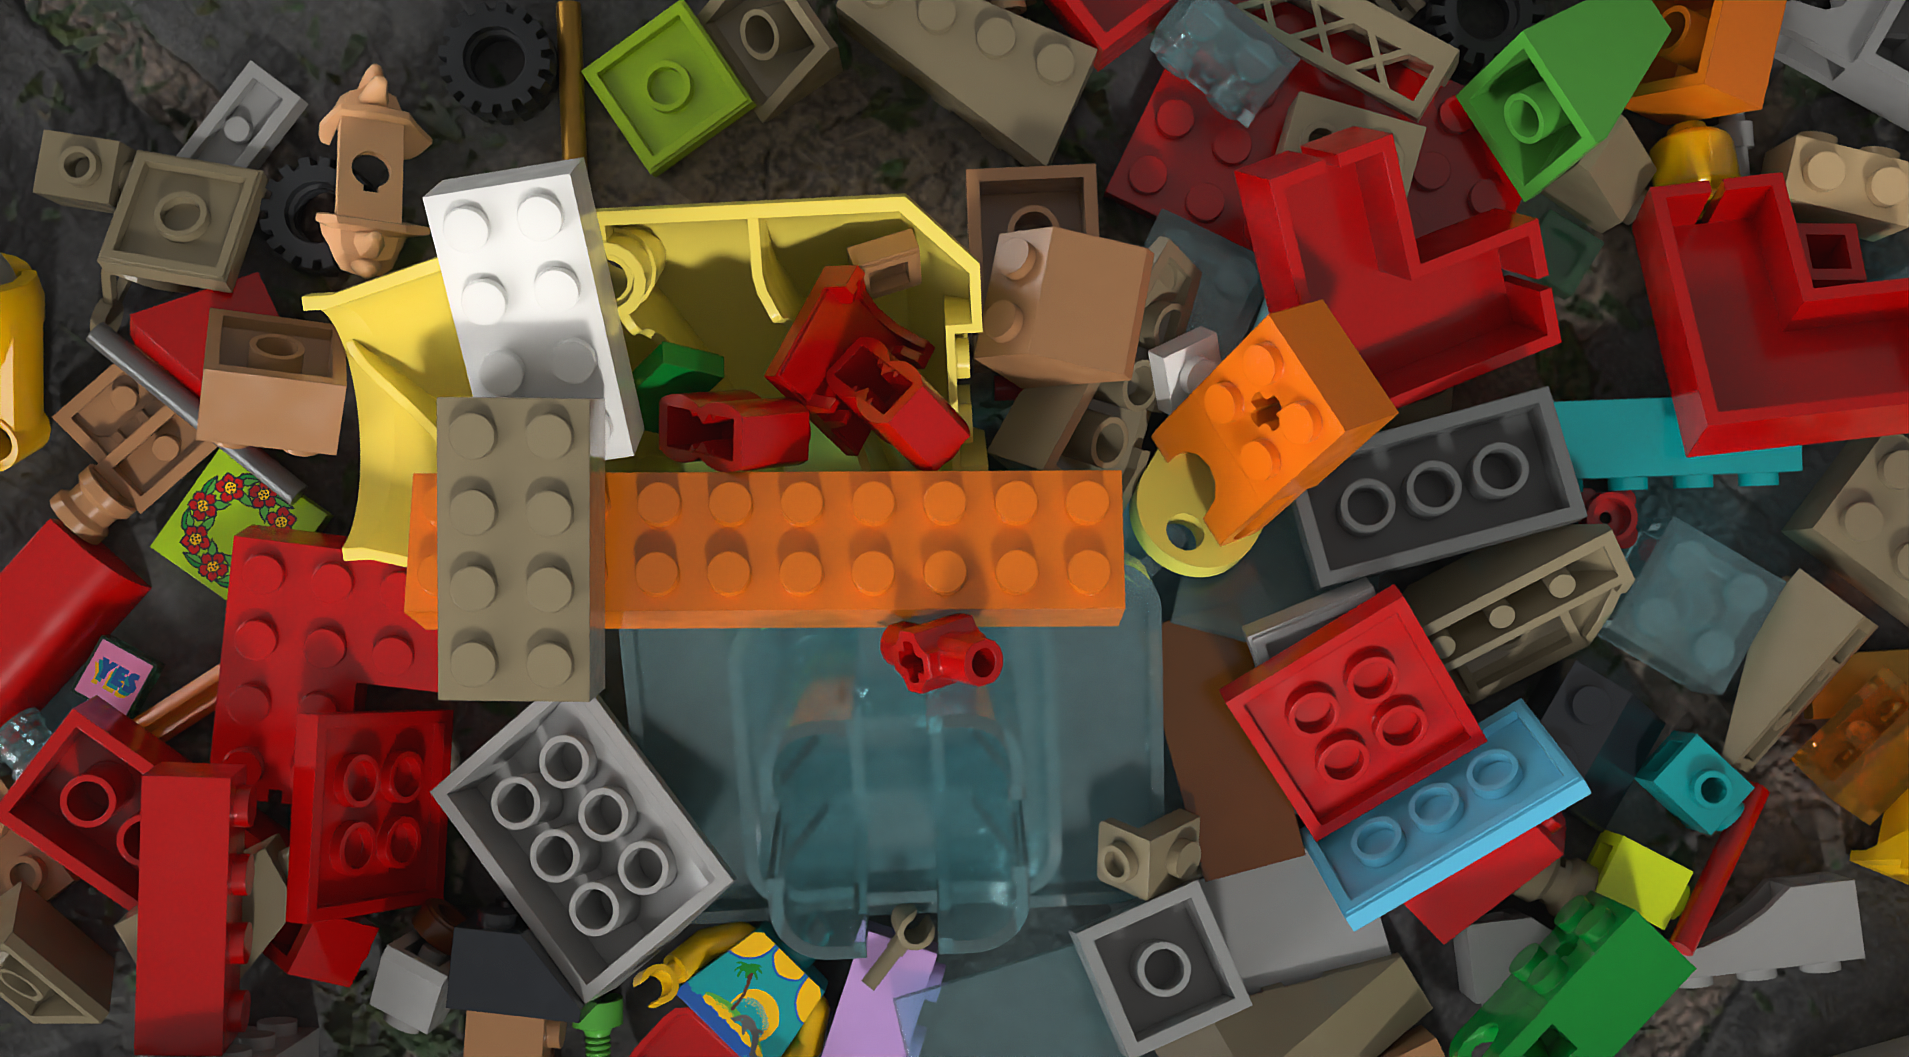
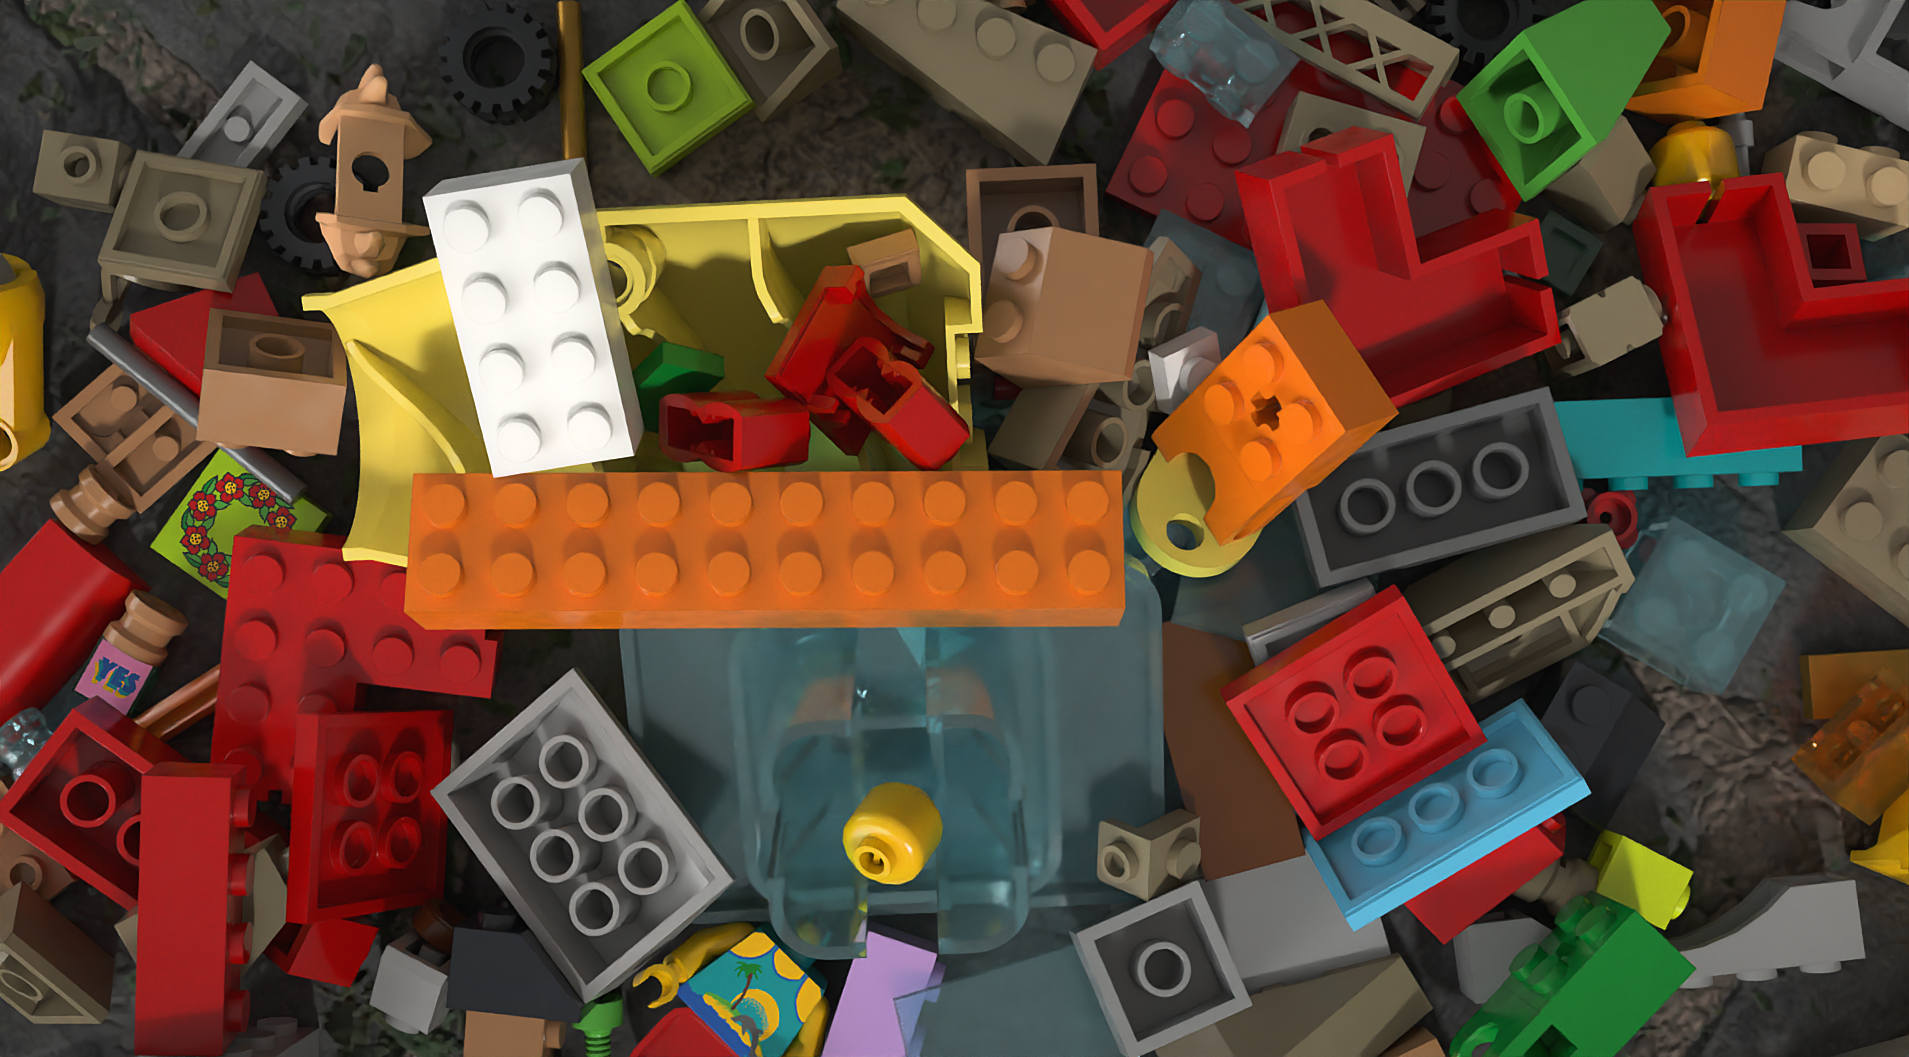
(146, 628): none -> medium nougat wheel
(521, 548): dark tan brick -> none
(896, 830): none -> yellow head
(904, 939): dark tan hand -> none
(941, 653): red axle -> none
(1604, 328): none -> dark tan brick
(1694, 783): teal brick -> none
(1717, 874): red bar -> none
(1790, 663): dark tan slope -> none

